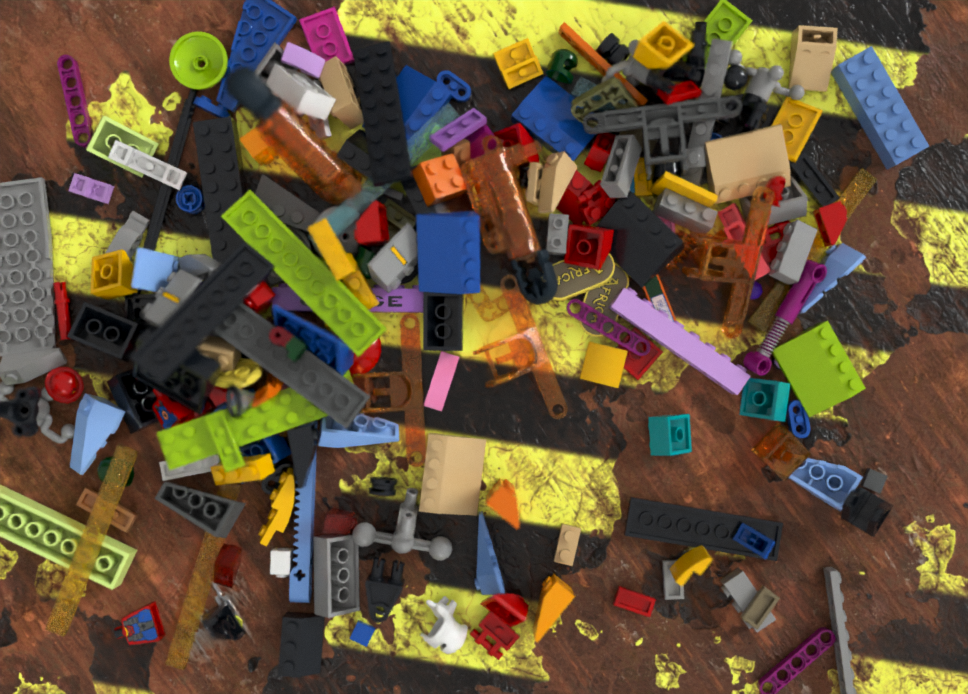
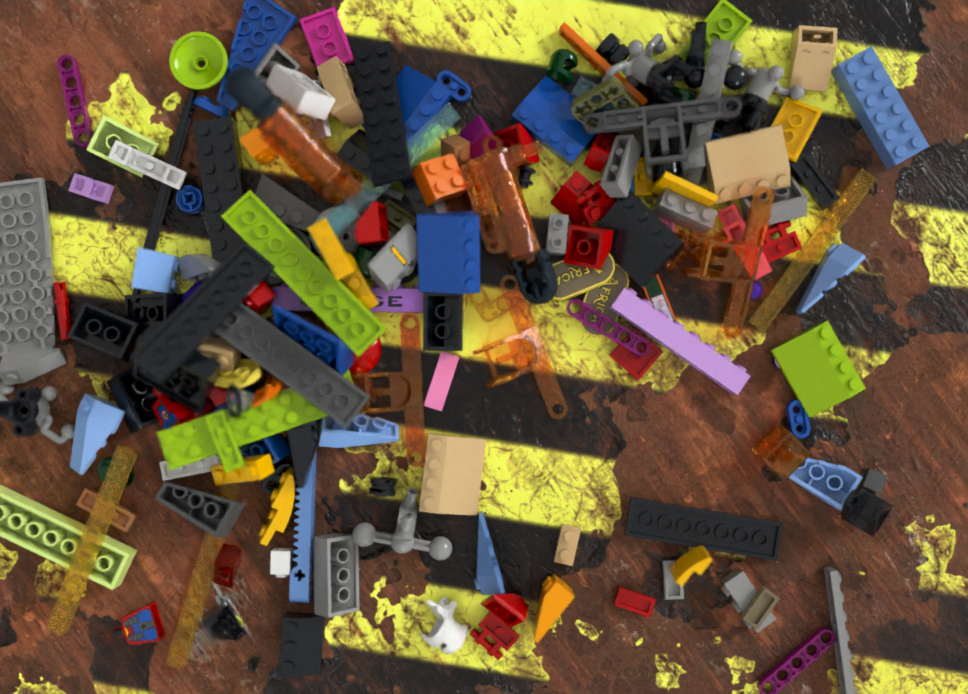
(64, 385): red hat -> none
(112, 275): yellow slope -> none
(130, 234): light grey piece -> none
(180, 287): light grey slope -> none
(281, 337): leg -> none
(303, 59): lavender slope -> none
(339, 521): clear red slope -> none
(362, 633): blue tile -> none
(383, 590): black piece -> none
(458, 129): medium lavender plate -> none
(504, 501): orange slope -> none
(517, 63): yellow slope -> none
(534, 183): tan plate -> none
(554, 181): tan slope -> none
(603, 364): yellow slope -> none
(661, 47): yellow slope -> none
(669, 434): teal slope -> none
(681, 92): red tile -> none
(754, 540): blue slope -> none
(765, 399): teal slope -> none
(776, 184): red hair -> none
(792, 252): light grey brick -> none
(812, 273): magenta piece -> none
(830, 222): red slope -> none

